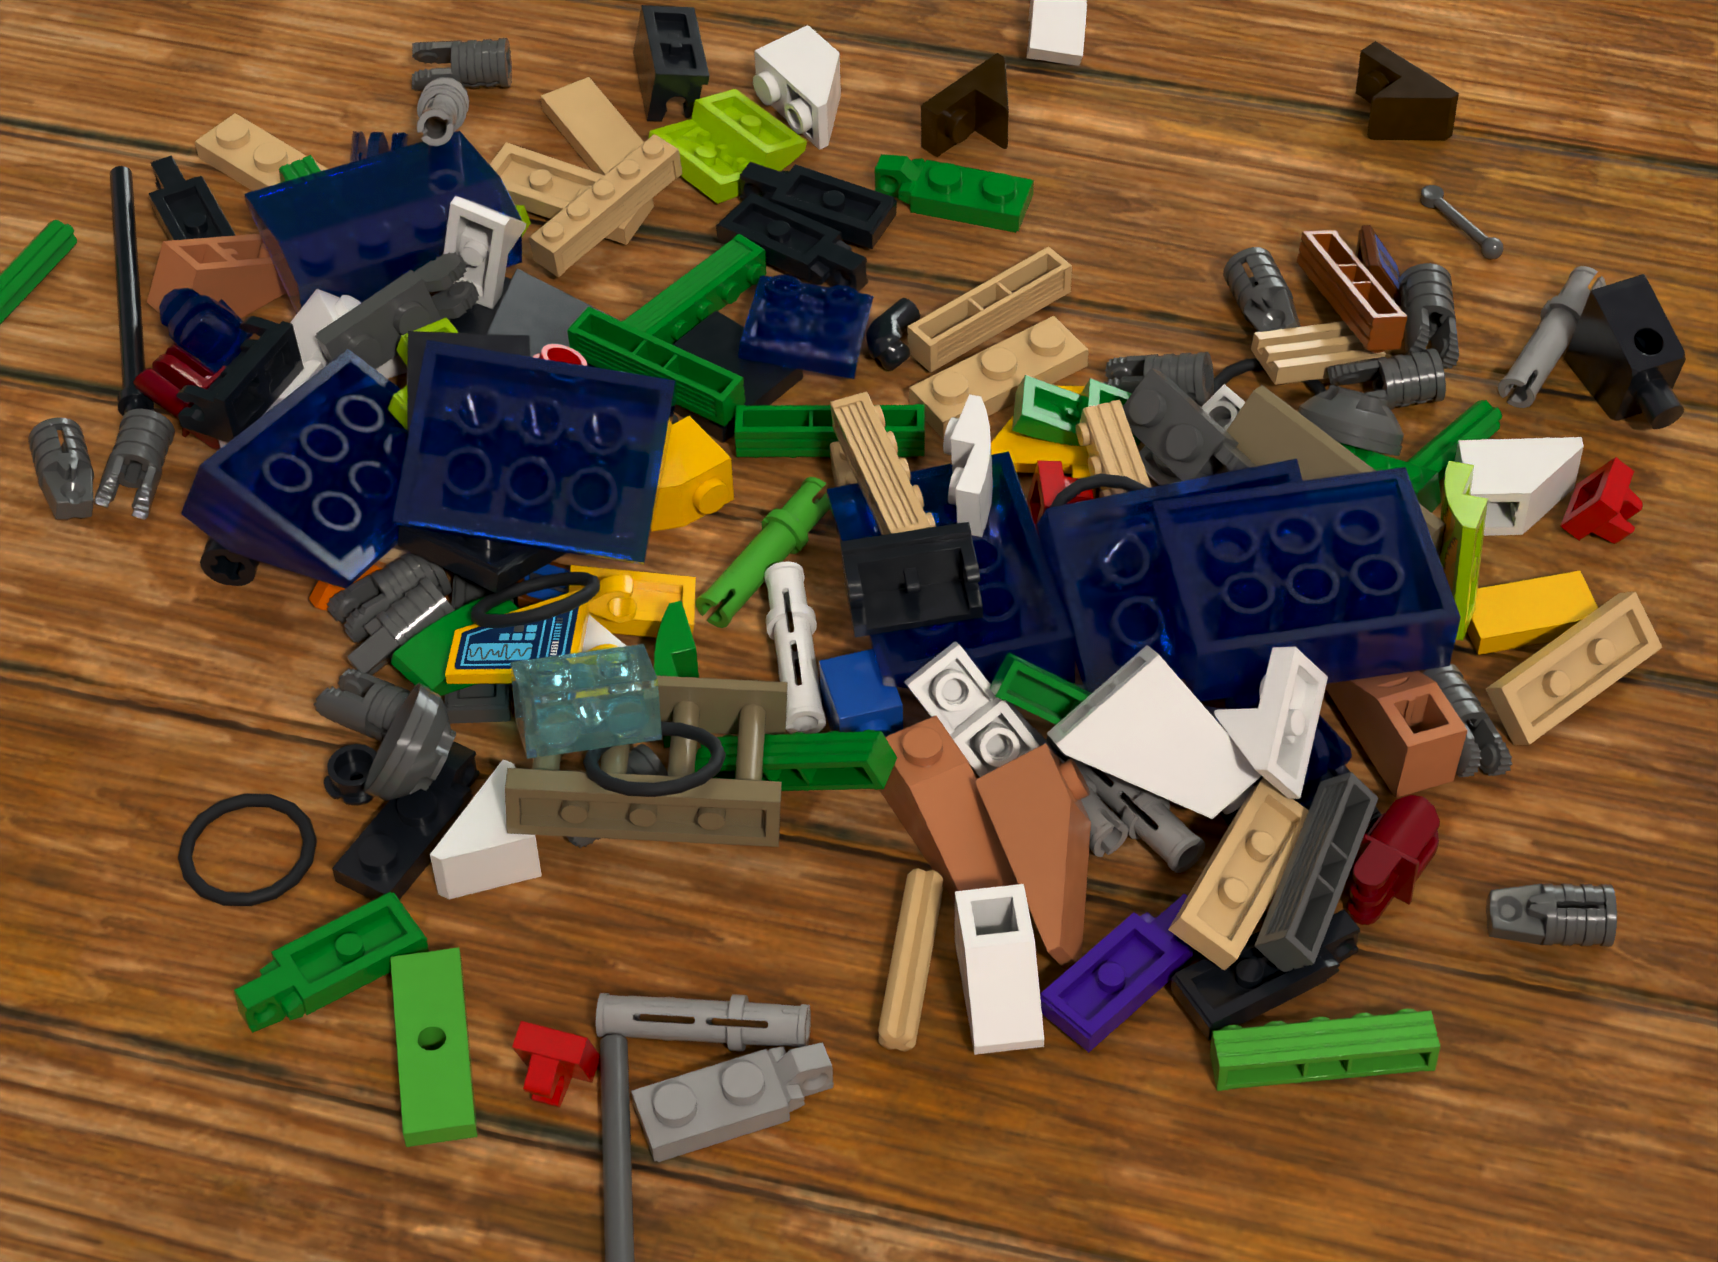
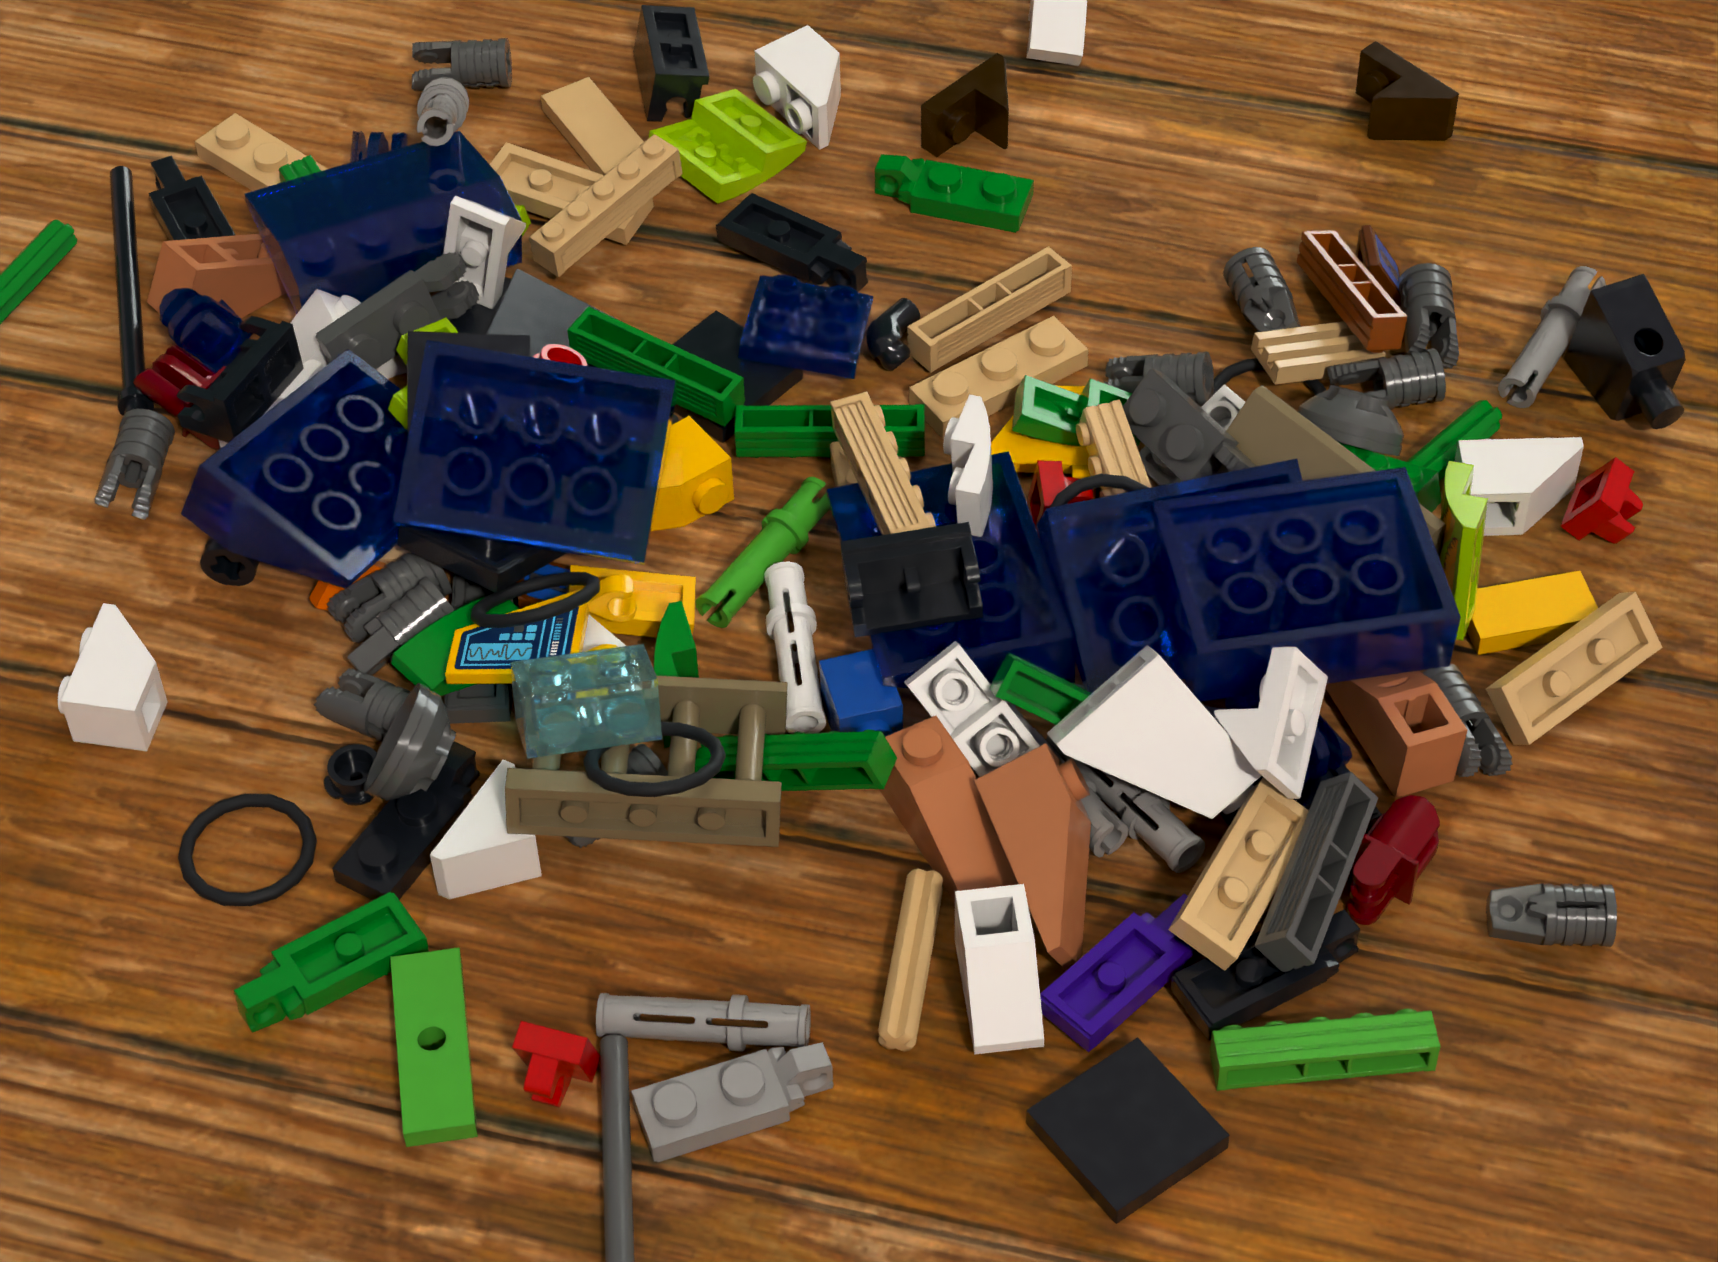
(63, 469): dark grey hinge -> none
(114, 688): none -> white slope
(702, 291): green piece -> none
(844, 206): black hinge -> none
(1127, 1130): none -> black tile
(1433, 196): dark grey hinge -> none

